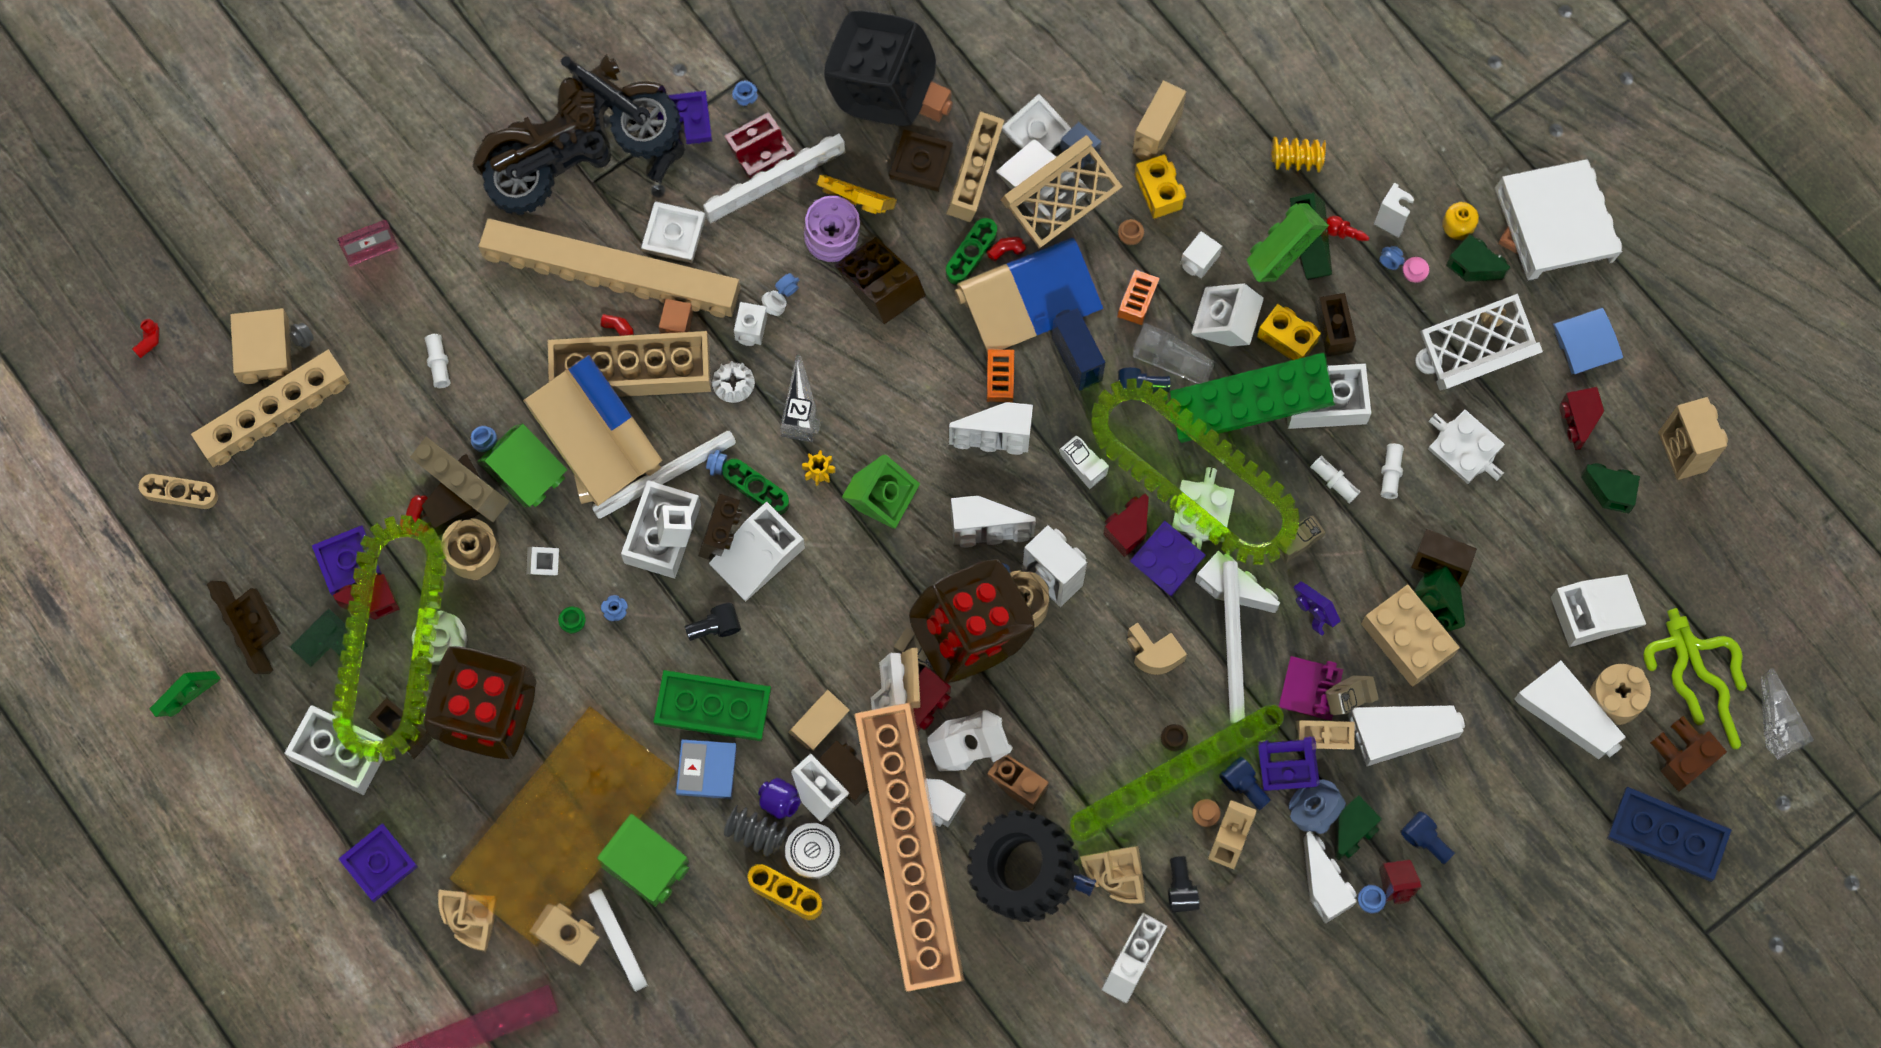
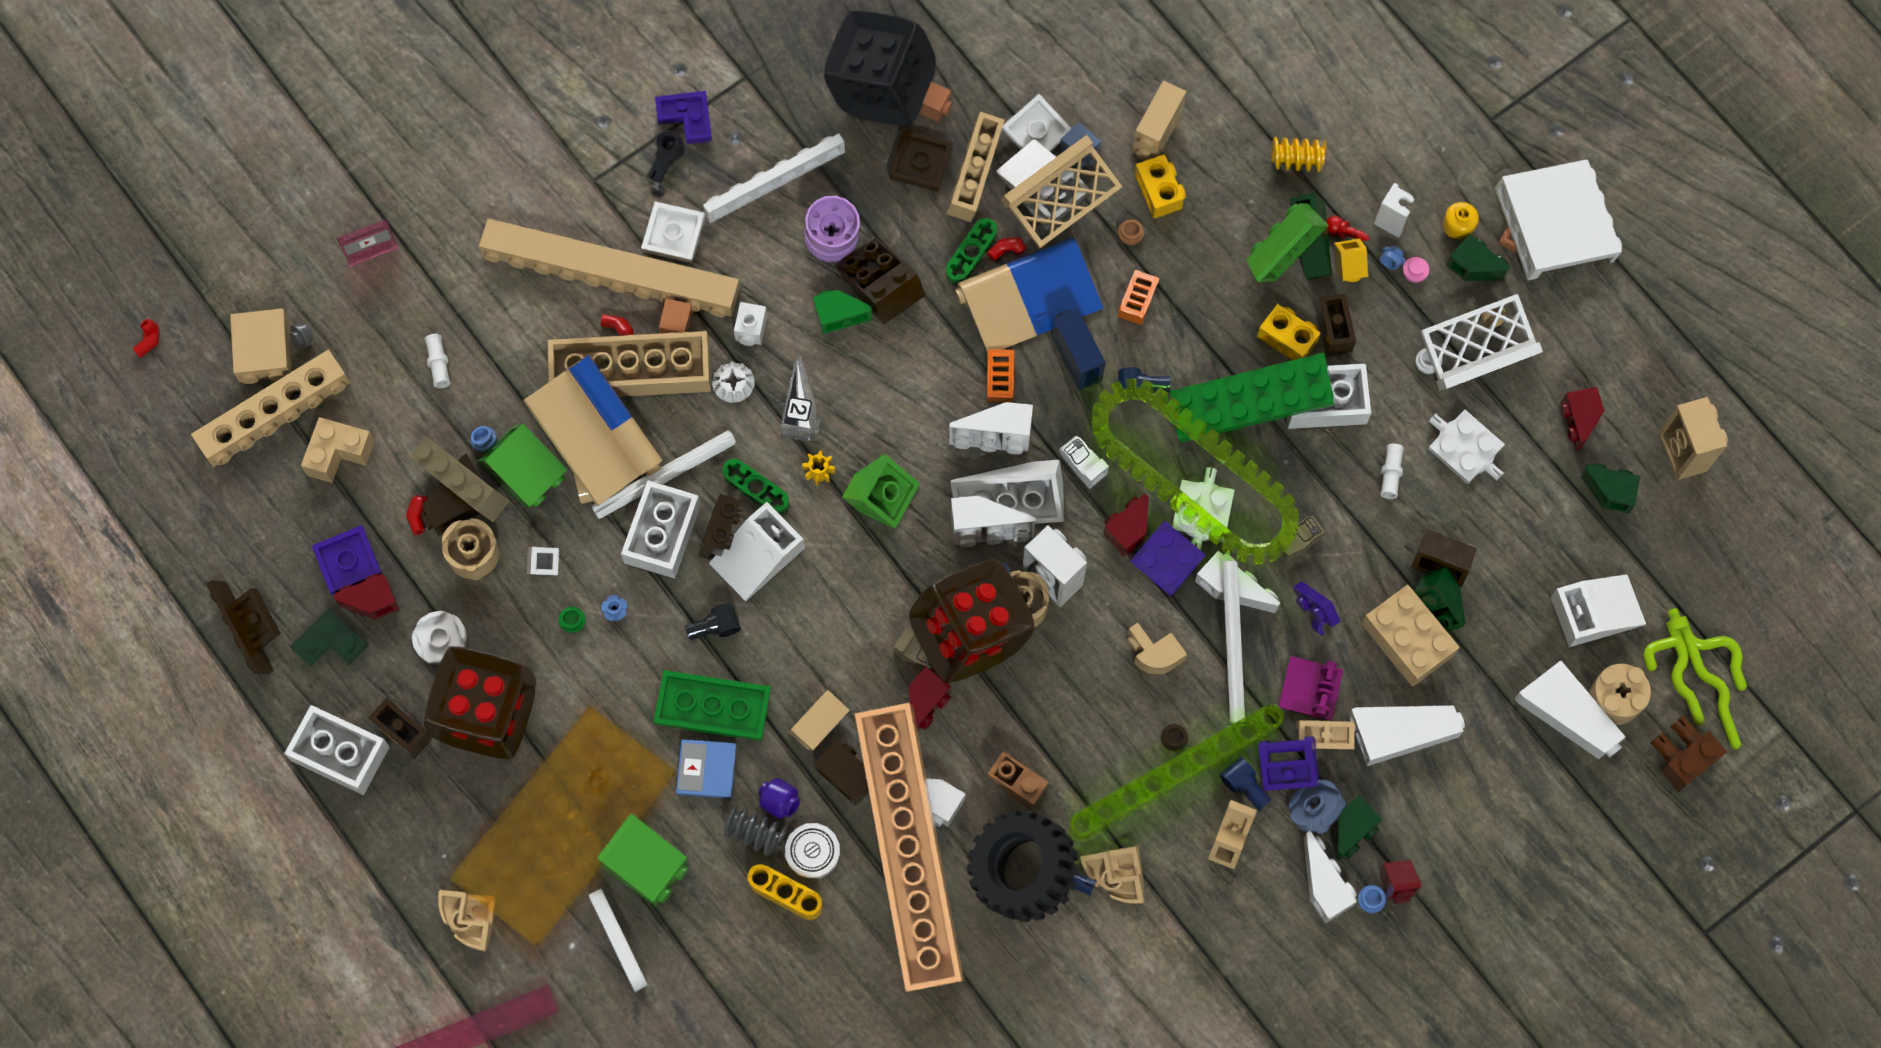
(158, 495): tan beam -> none
(183, 692): green wing -> none
(334, 442): none -> tan brick
(377, 862): dark purple plate -> none
(424, 633): clear neon green piece -> none
(539, 152): piece -> none
(548, 929): tan brick -> none
(674, 526): white brick -> none
(716, 462): medium blue plate -> none
(740, 88): medium blue plate -> none
(759, 145): dark red slope -> none
(774, 303): white plate -> none
(787, 285): medium blue plate -> none
(817, 788): white slope -> none
(839, 310): none -> green slope
(870, 200): yellow plate -> none
(892, 686): white plate -> none
(911, 676): tan slope -> none
(949, 744): white piece -> none
(1027, 487): none -> white wedge
(1134, 958): white slope -> none
(1172, 355): clear slope -> none
(1183, 894): black pin -> none
(1200, 255): white brick -> none
(1206, 813): medium nougat plate -> none
(1228, 314): white slope -> none
(1335, 479): white pin -> none
(1351, 260): none -> yellow brick
(1351, 694): dark tan leg -> none
(1422, 832): dark blue pin -> none
(1588, 340): medium blue slope -> none
(1669, 834): dark blue plate -> none
(1781, 721): clear slope -> none

